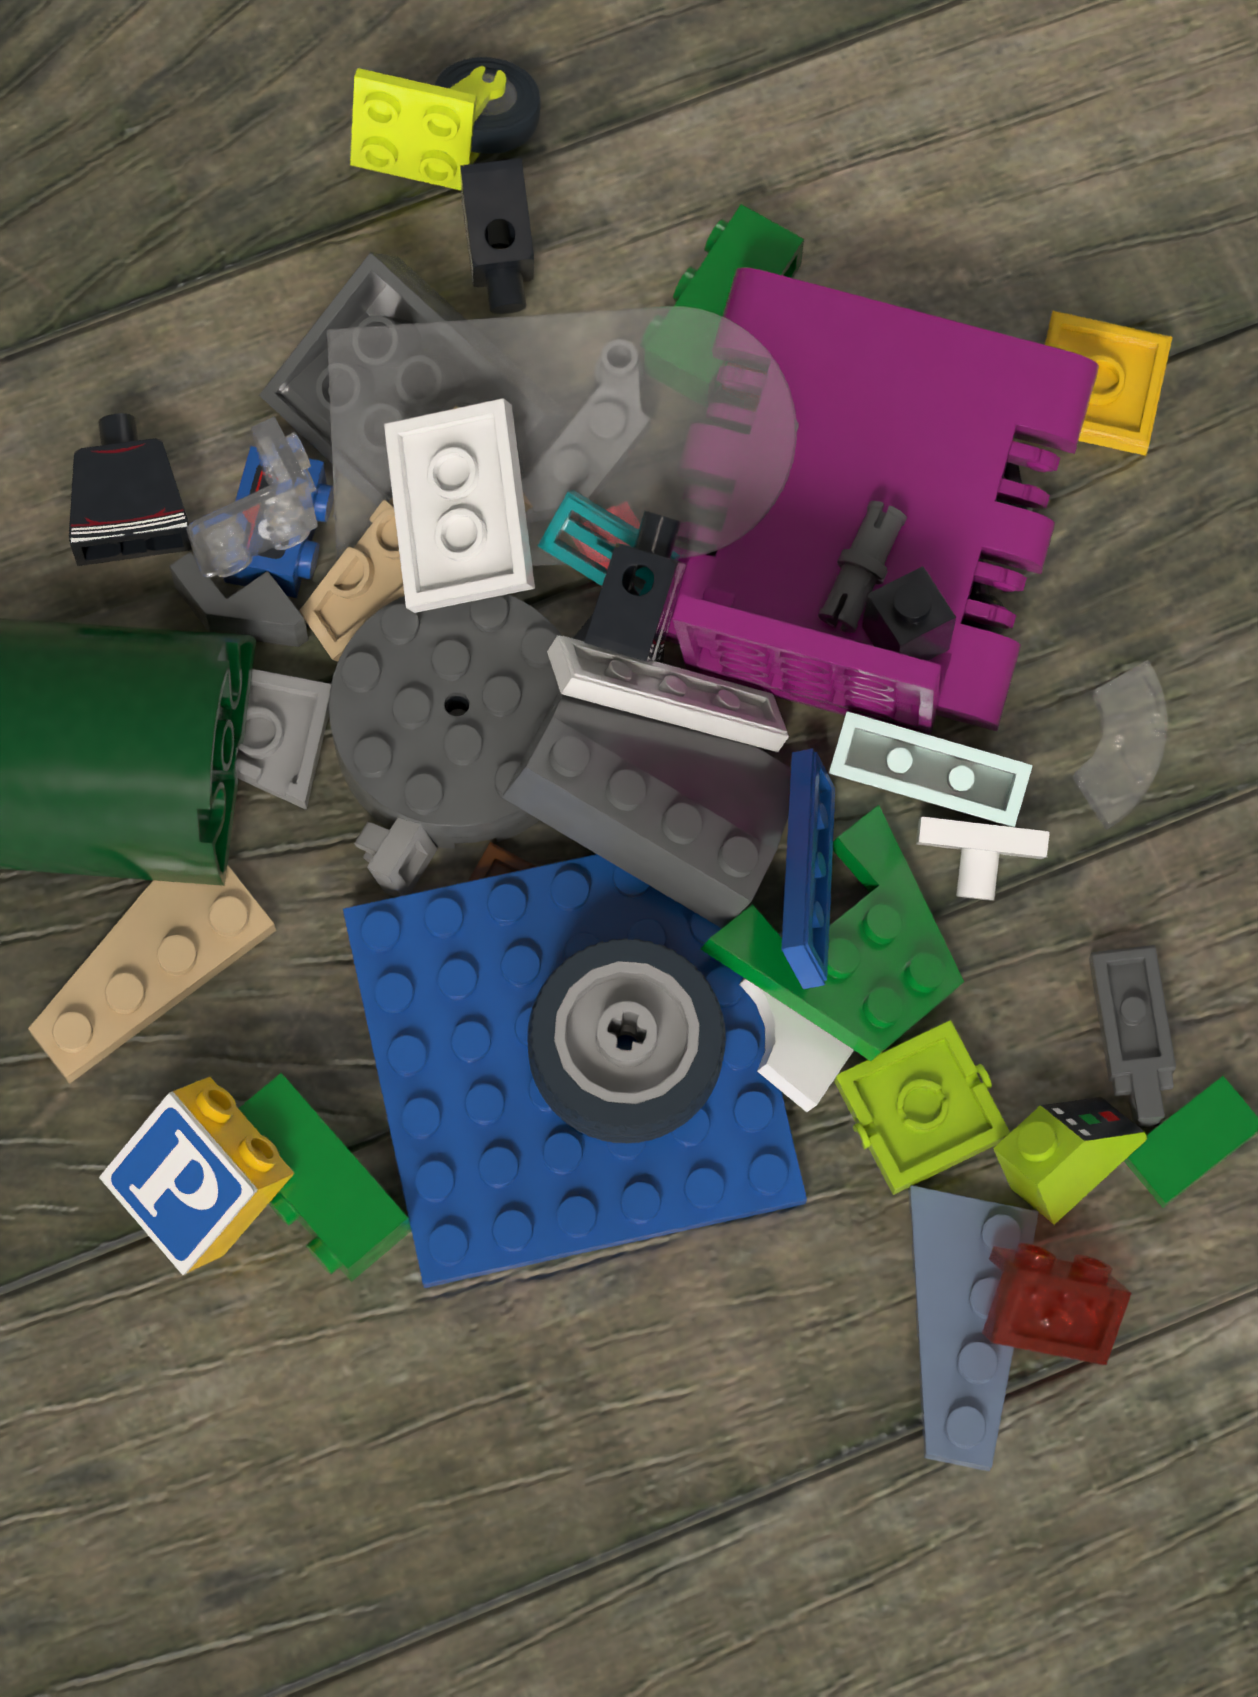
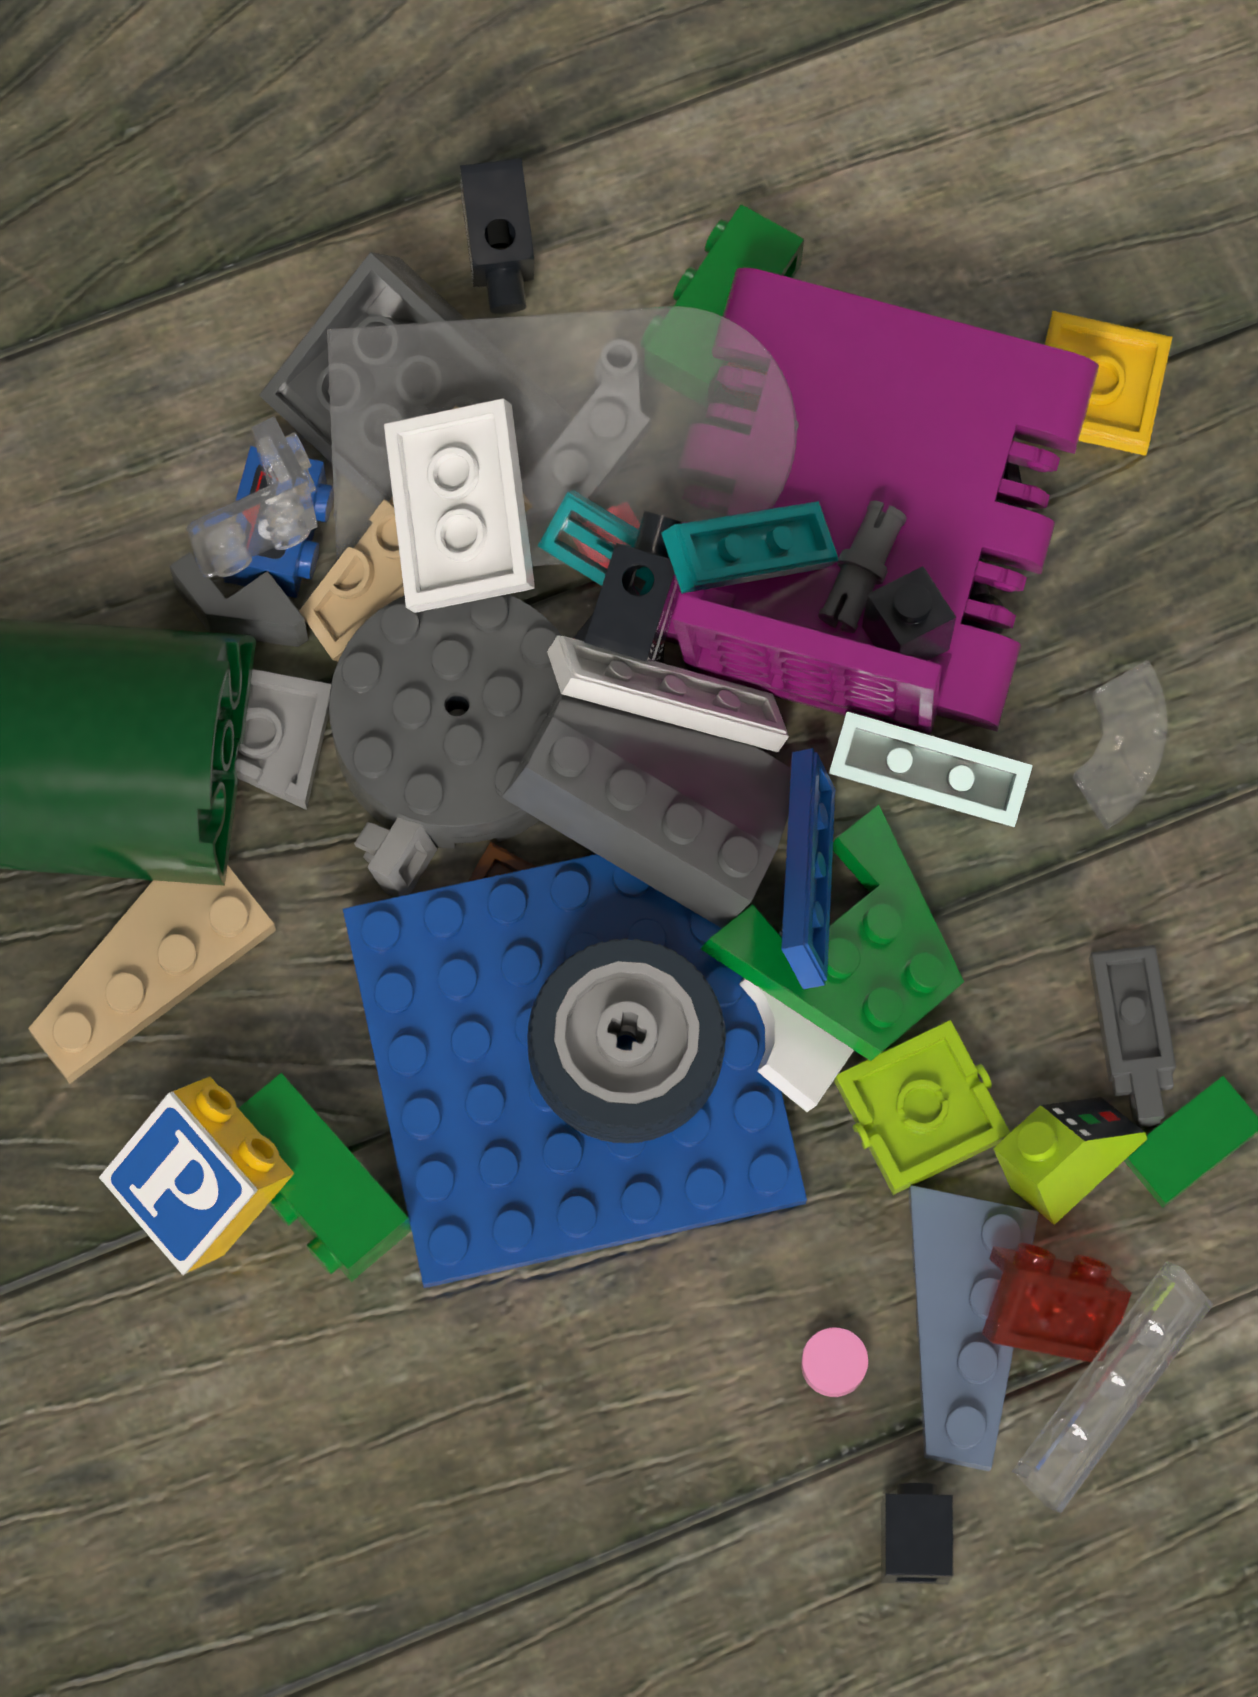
(124, 498): black torso -> none
(434, 129): neon yellow plate -> none
(749, 546): none -> teal tile
(834, 1362): none -> bright pink tile
(916, 1535): none -> black brick
(980, 850): white tile -> none
(1113, 1387): none -> clear tile

